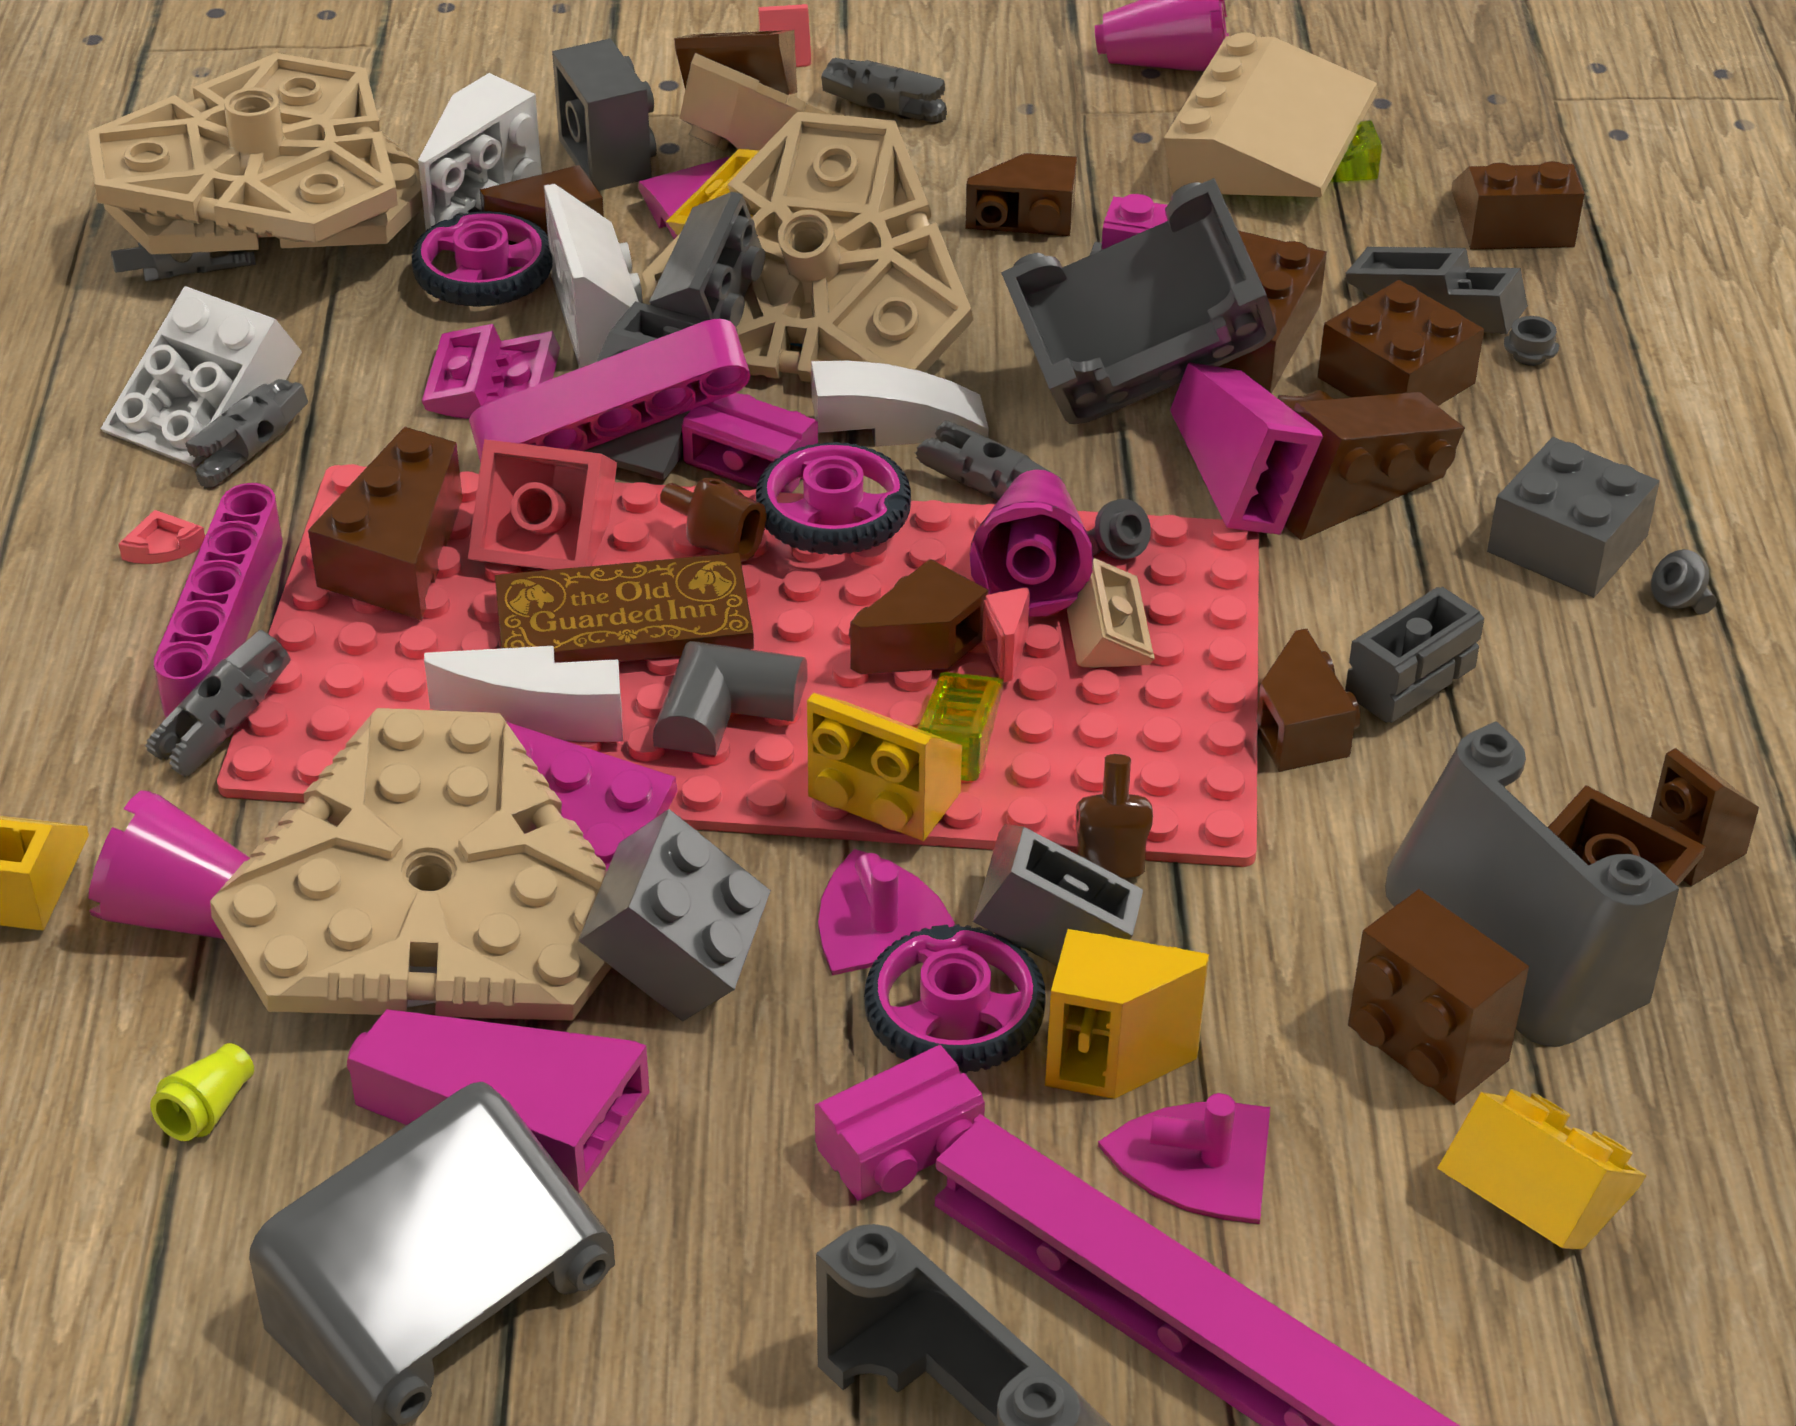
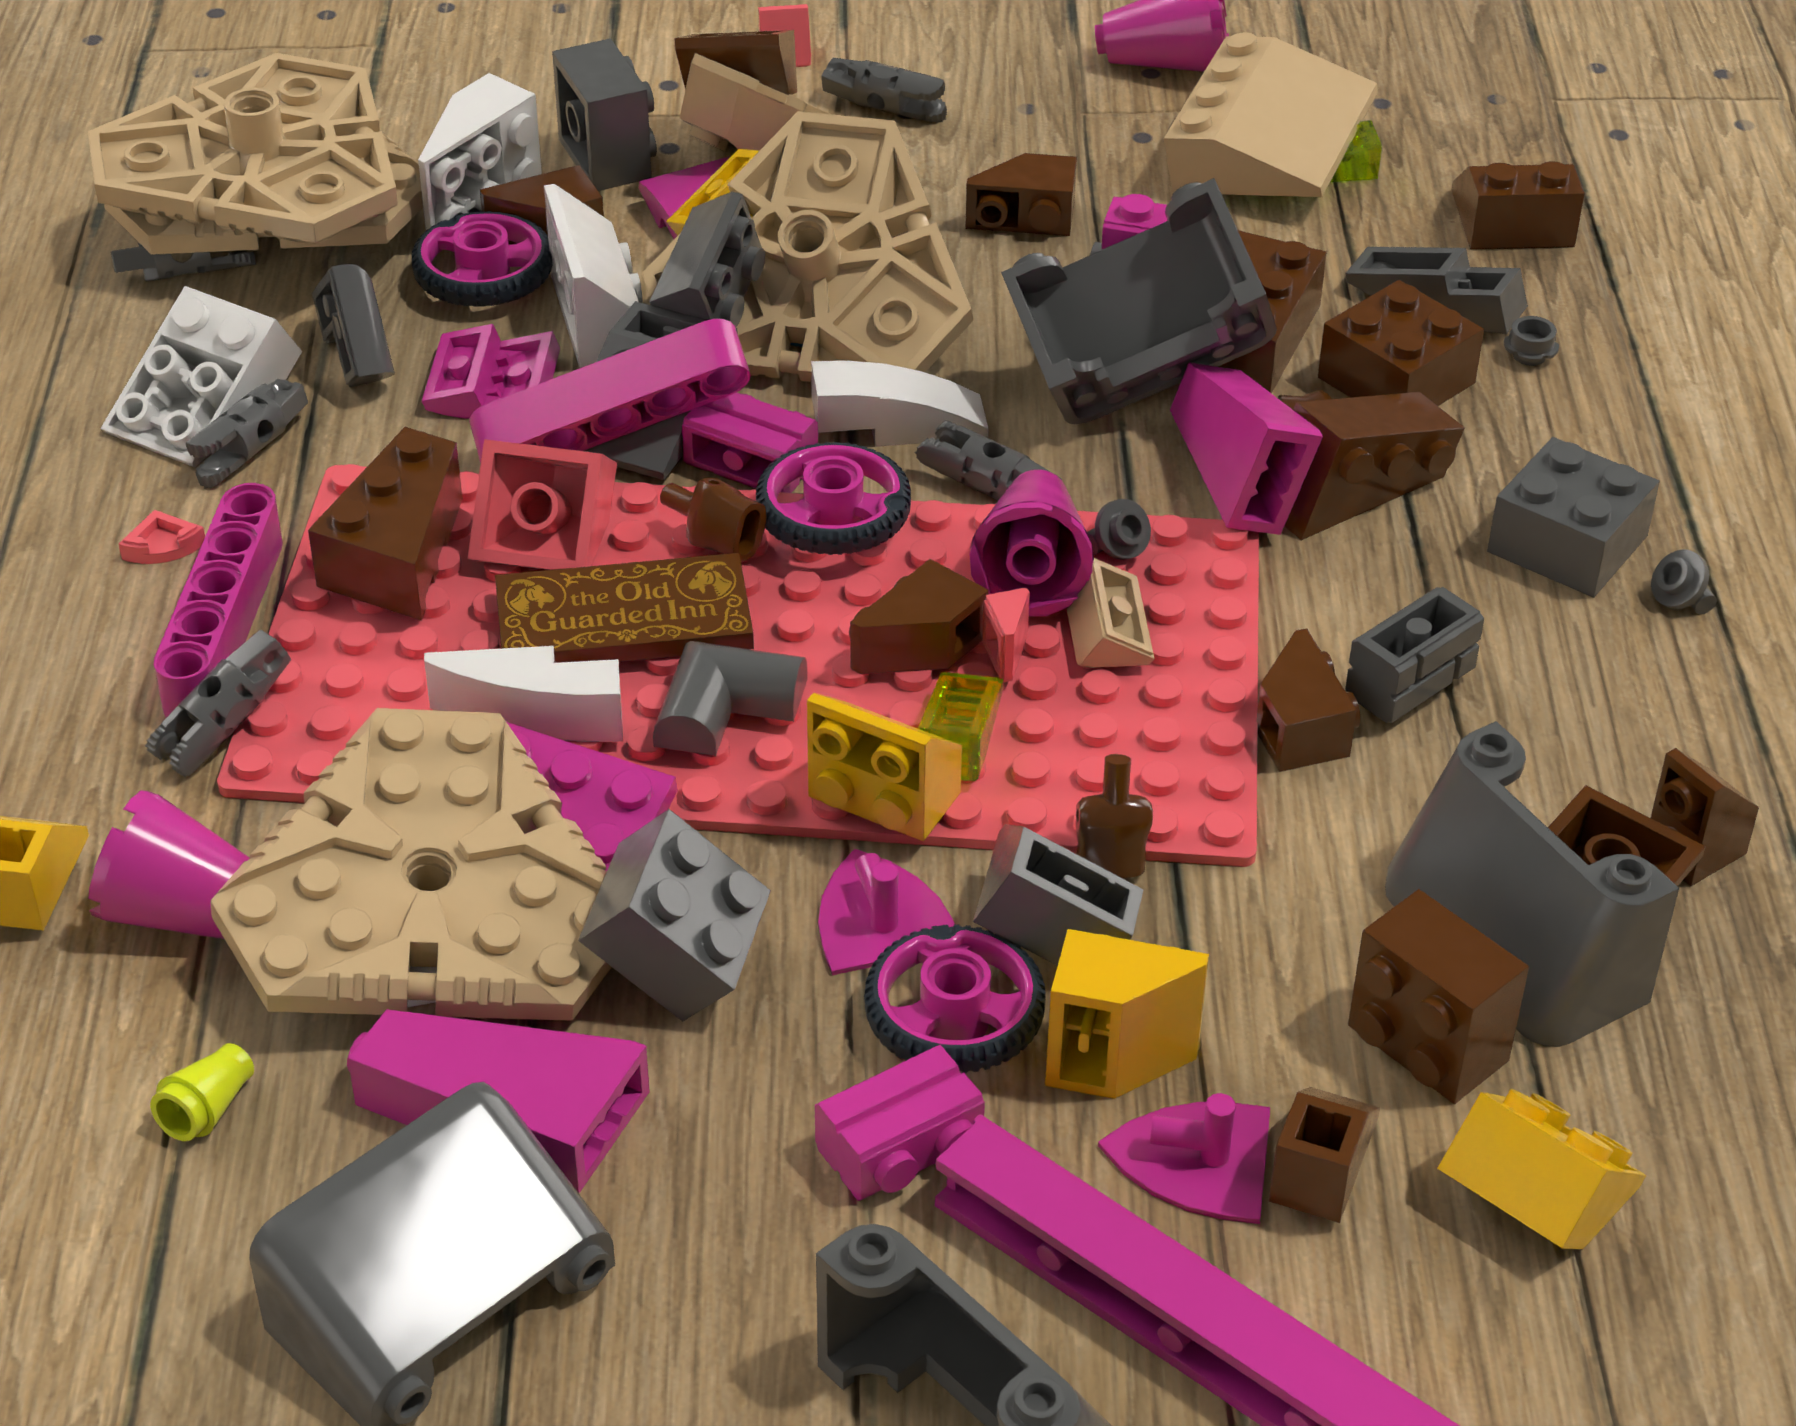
(352, 319): none -> dark grey brick
(1321, 1152): none -> reddish brown slope

